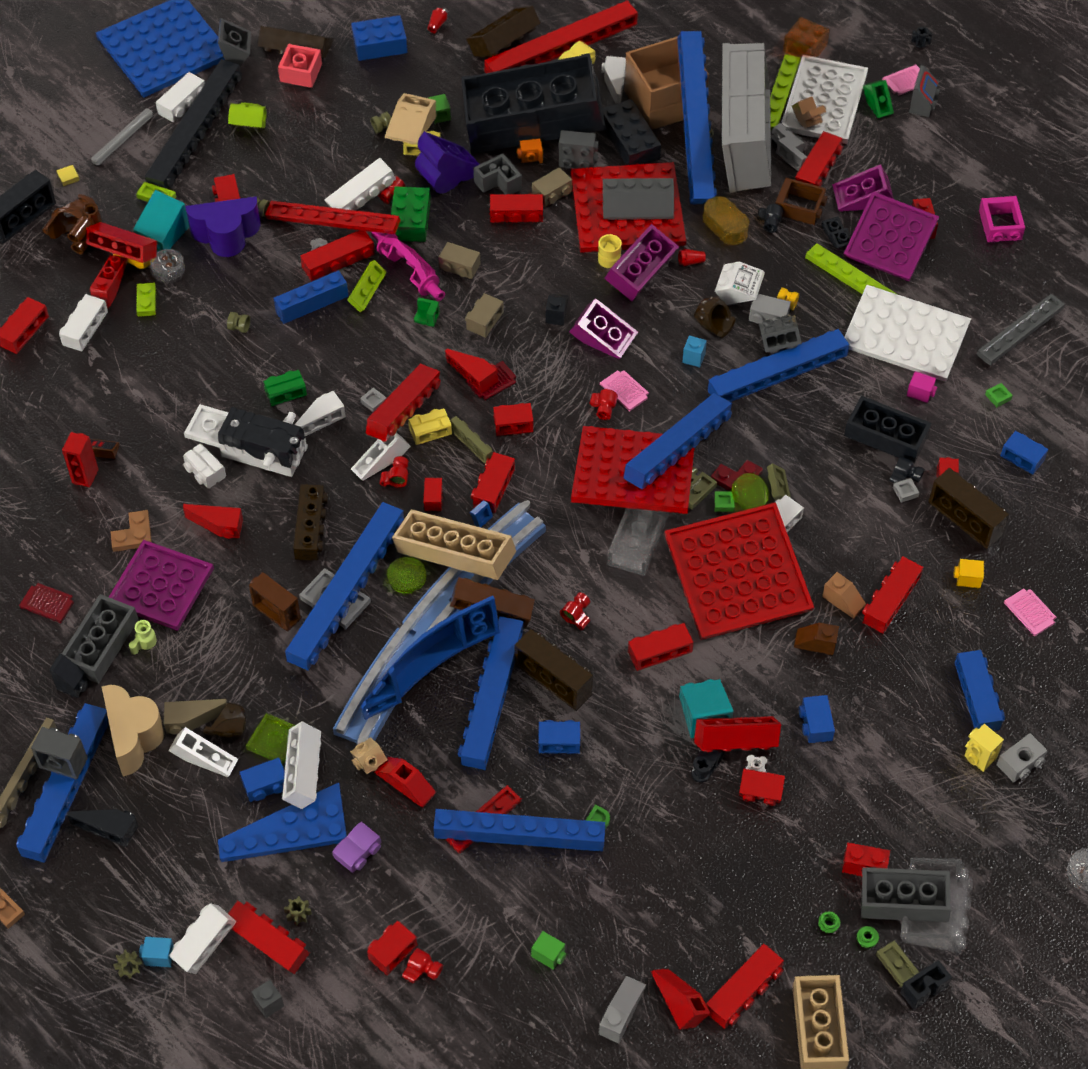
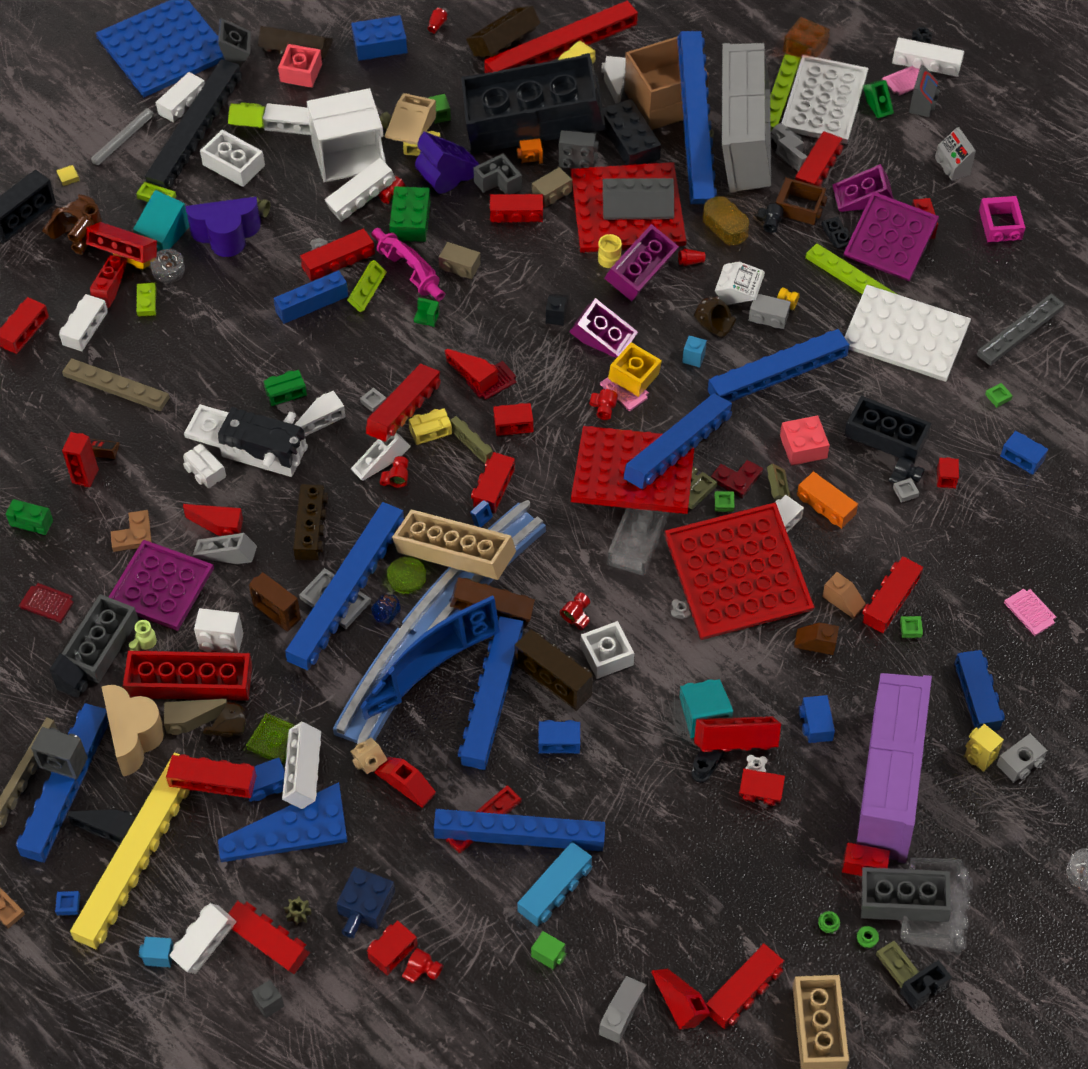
(29, 517): none -> green brick
(67, 903): none -> blue plate
(116, 384): none -> dark tan plate
(122, 964): olive gear -> none
(128, 863): none -> light yellow brick
(188, 675): none -> red brick
(202, 753): white slope -> none
(211, 776): none -> red brick
(218, 631): none -> white brick
(225, 188): red brick -> none
(227, 549): none -> light grey slope
(232, 158): none -> white brick
(238, 322): olive wheel -> none
(286, 119): none -> white brick
(333, 217): red plate -> none
(345, 133): none -> white piece
(357, 847): medium lavender brick -> none
(364, 900): none -> dark blue brick
(386, 608): none -> clear blue head
(433, 494): red piece -> none
(484, 315): dark tan brick -> none
(555, 884): none -> dark azure brick
(600, 815): bright green tile -> none
(607, 650): none -> white brick
(634, 369): none -> yellow brick
(660, 646): red brick -> none
(680, 613): none -> light grey plate
(750, 491): clear neon green tile -> none
(780, 333): dark grey brick -> none
(804, 440): none -> coral brick
(808, 113): medium nougat brick -> none
(827, 500): none -> orange brick
(894, 764): none -> medium lavender piece
(911, 627): none -> bright green plate
(922, 387): dark pink brick -> none
(933, 57): none -> white brick
(955, 155): none -> light grey slope
(968, 508): dark brown brick -> none
(969, 573): yellow brick -> none

